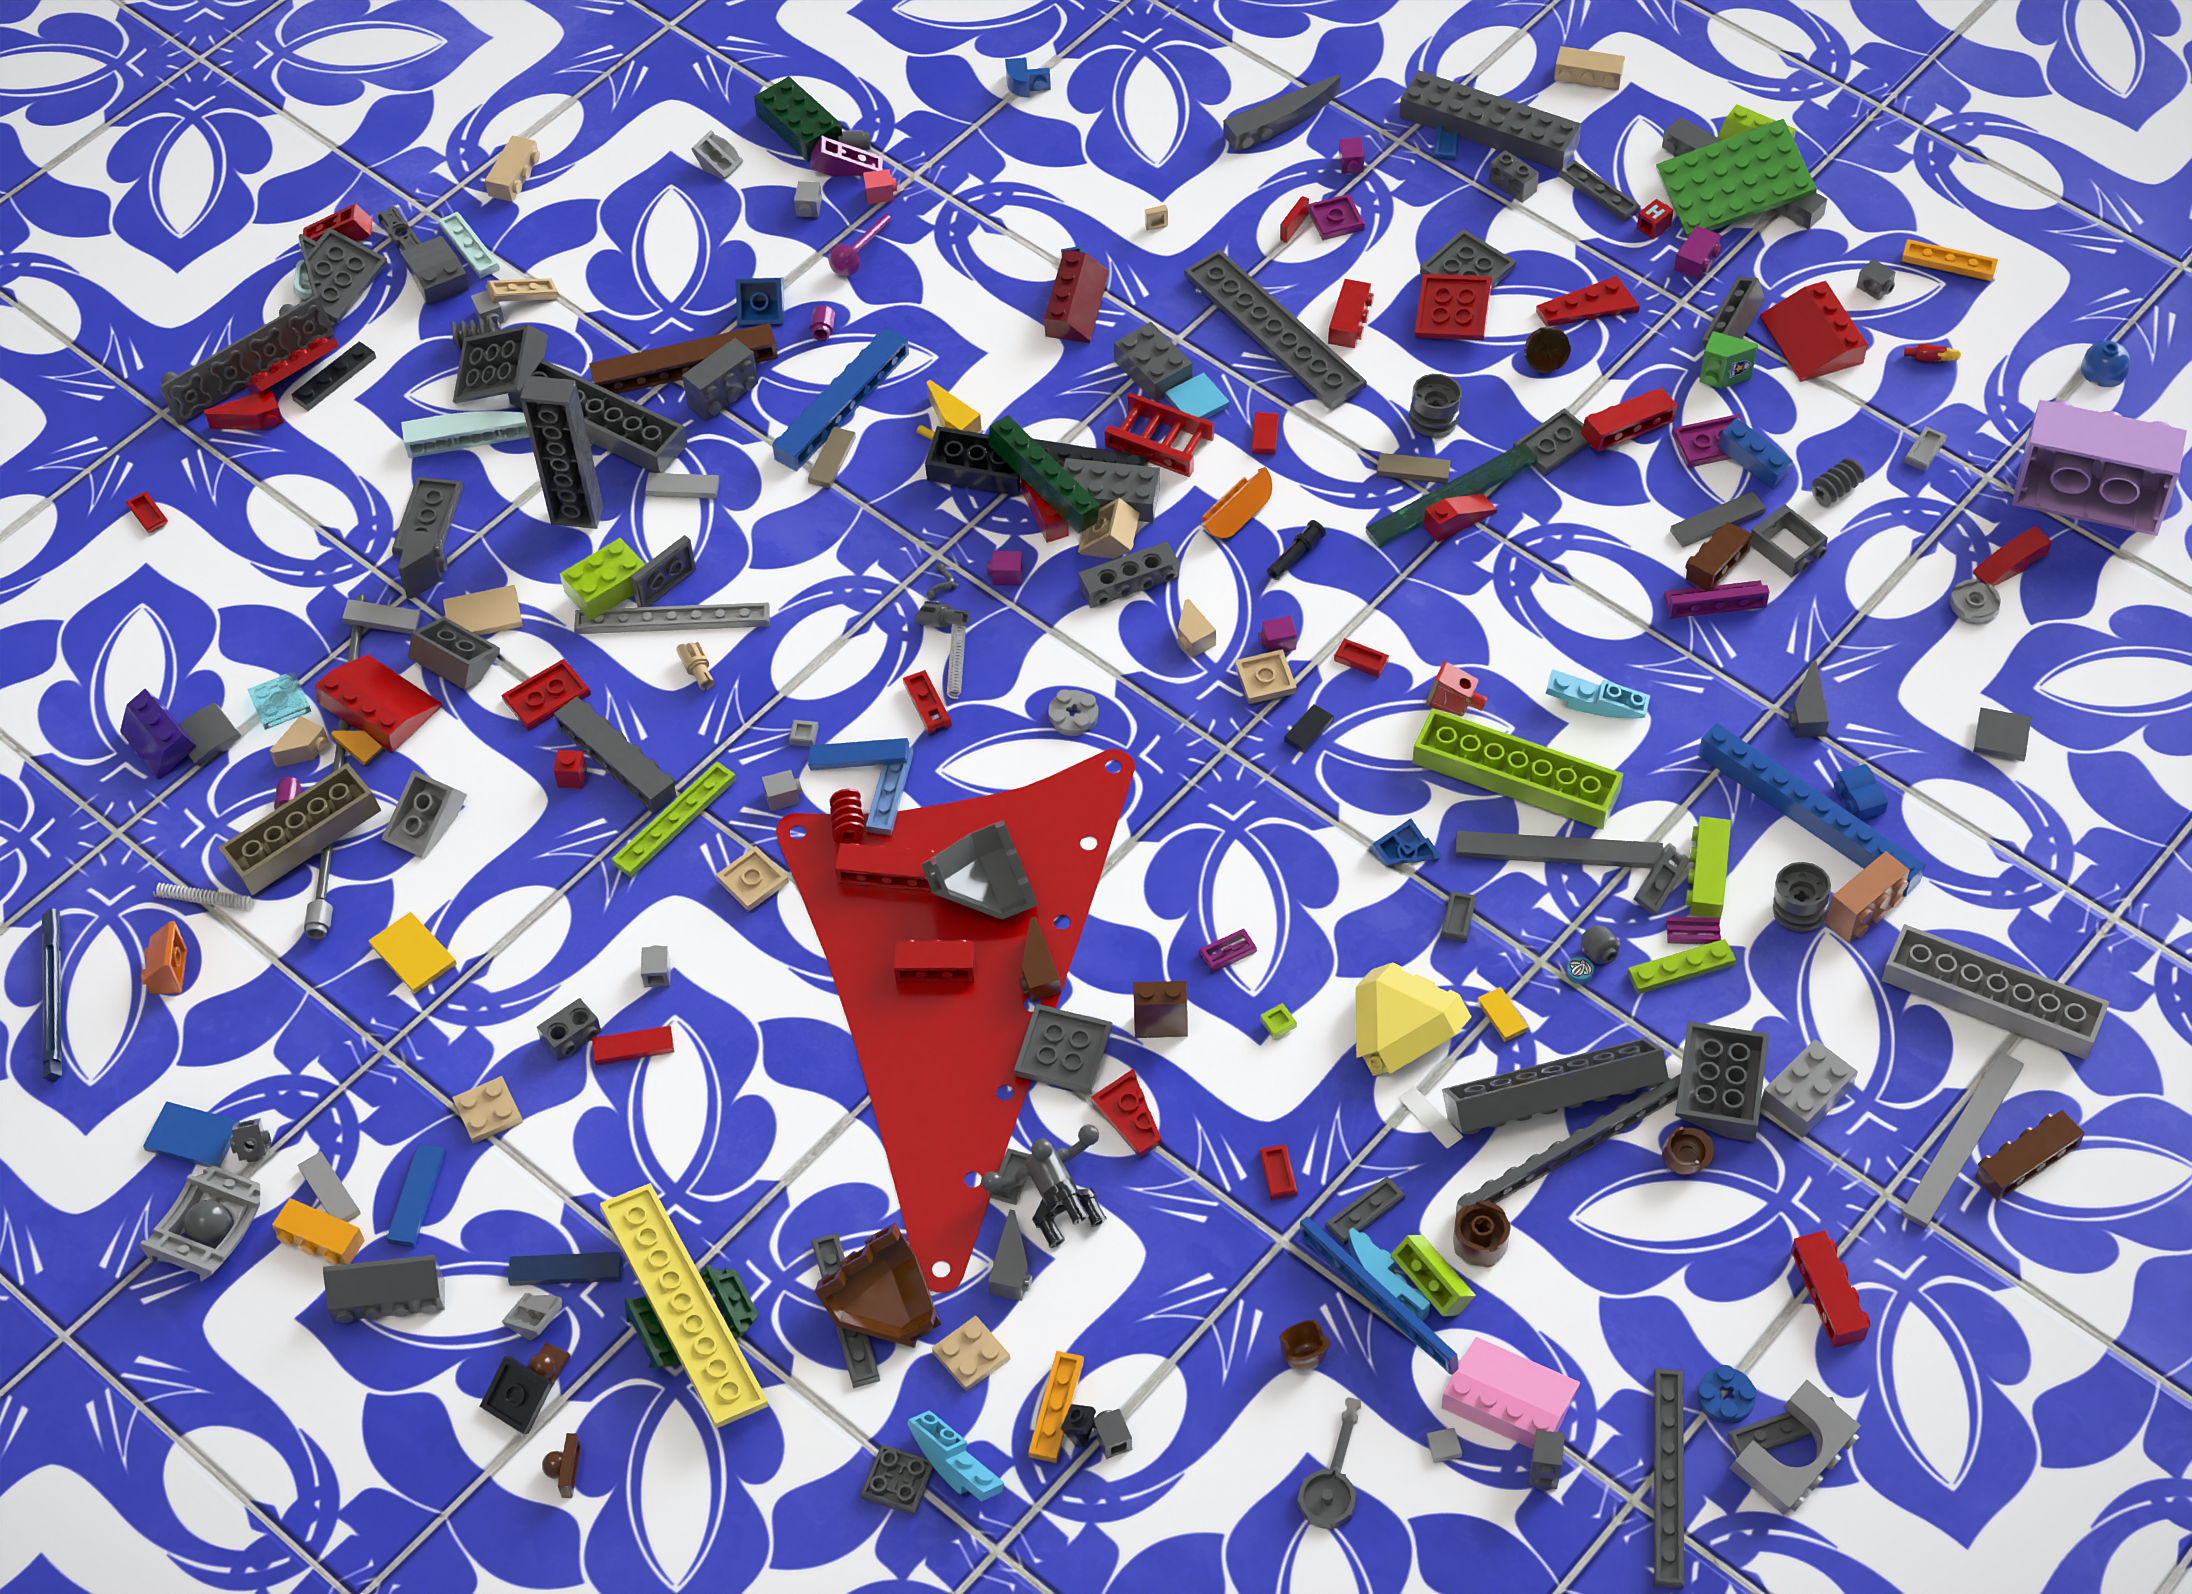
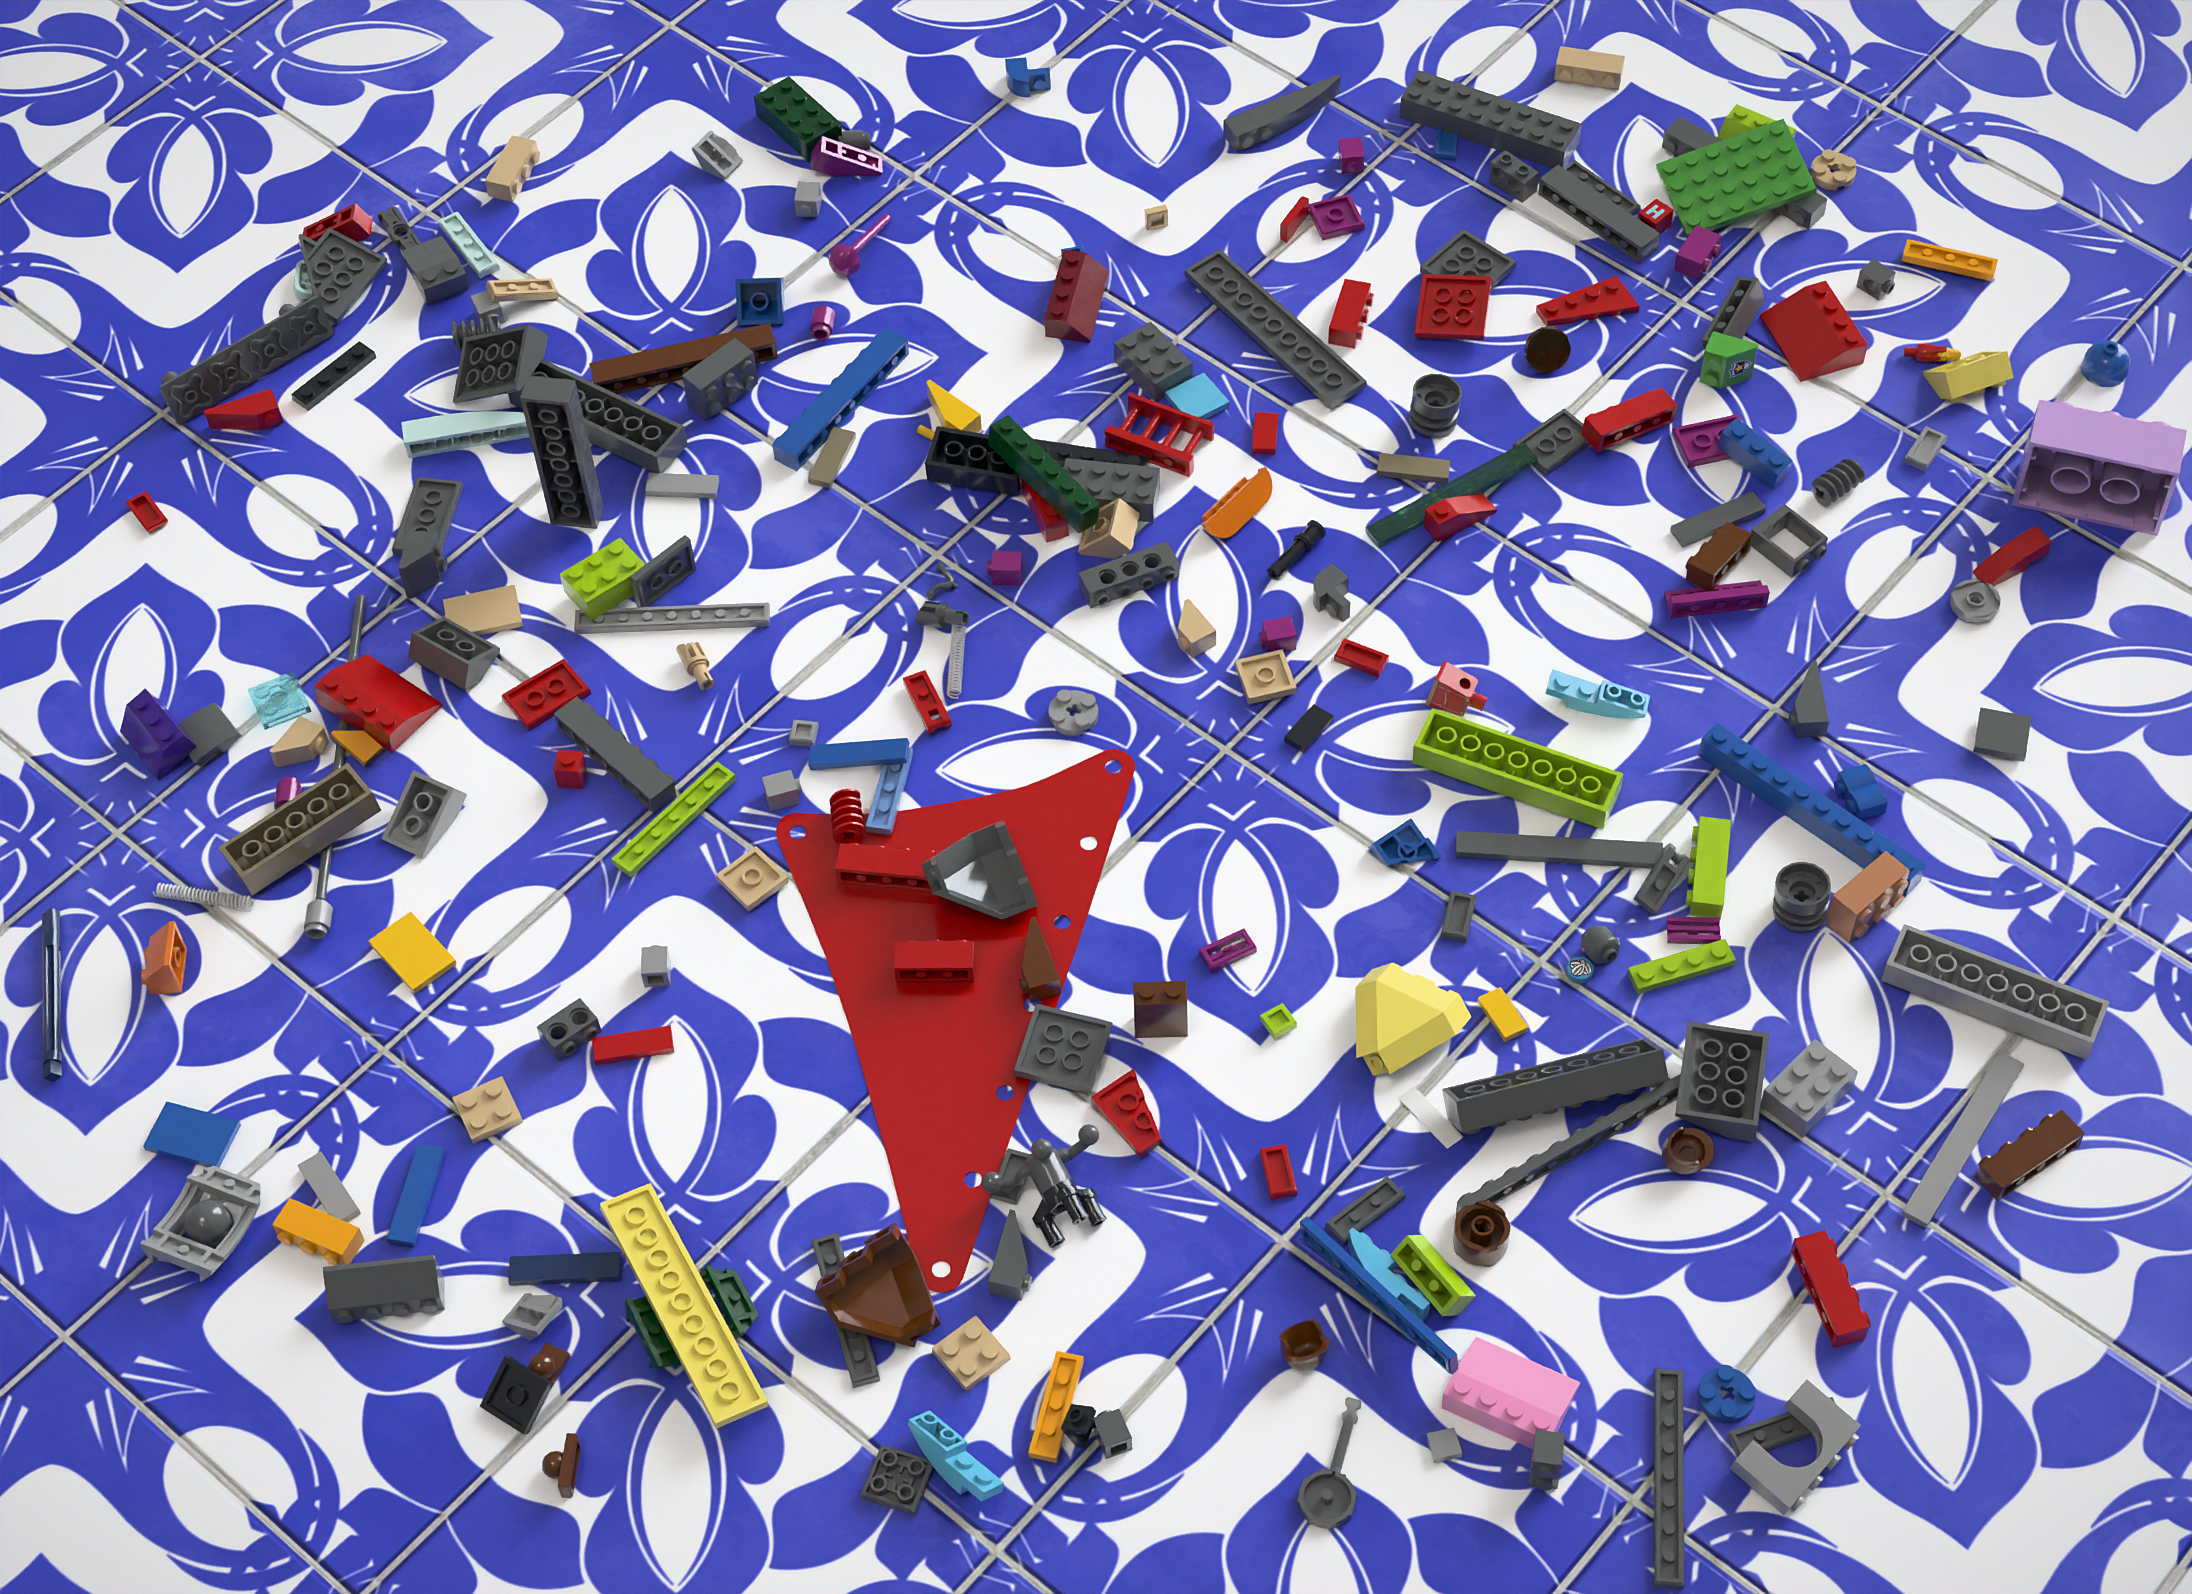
(250, 1131): dark grey brick -> none
(284, 368): red plate -> none
(381, 616): light grey tile -> none
(879, 186): coral brick -> none
(1329, 592): none -> dark grey brick
(1598, 214): none -> dark grey brick
(1831, 160): none -> tan plate
(1970, 374): none -> light yellow slope

